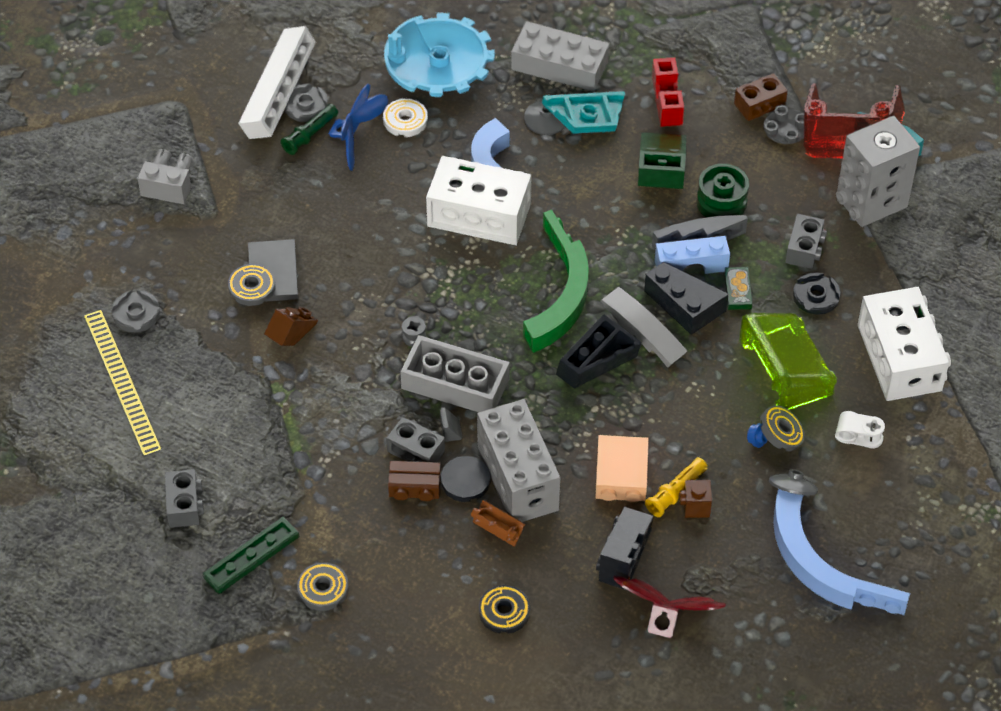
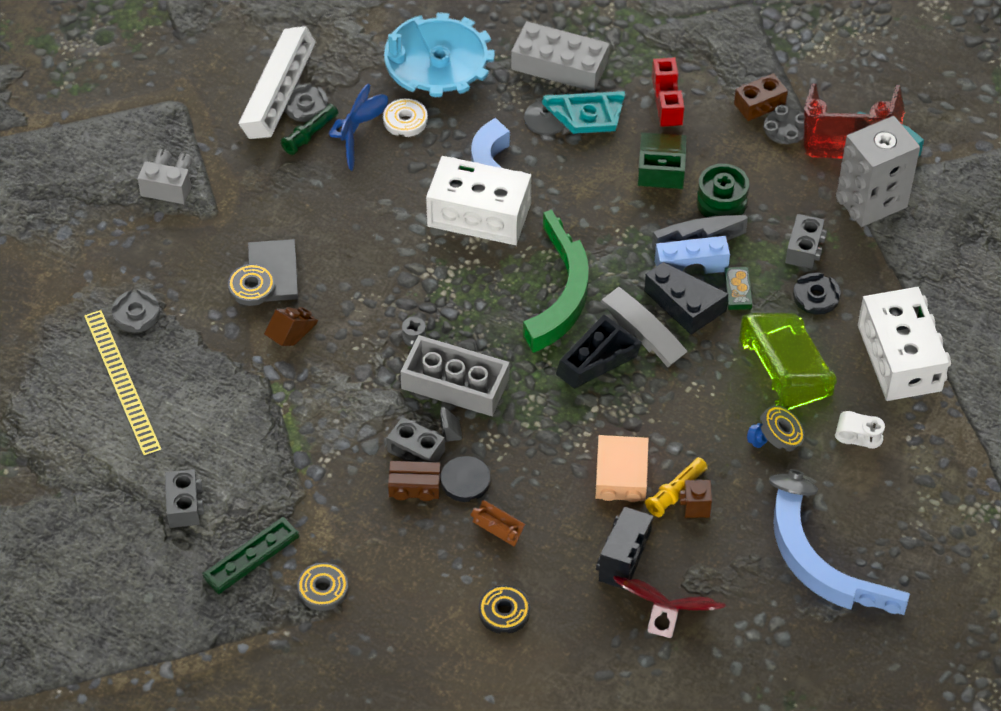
(518, 461): light grey piece -> none

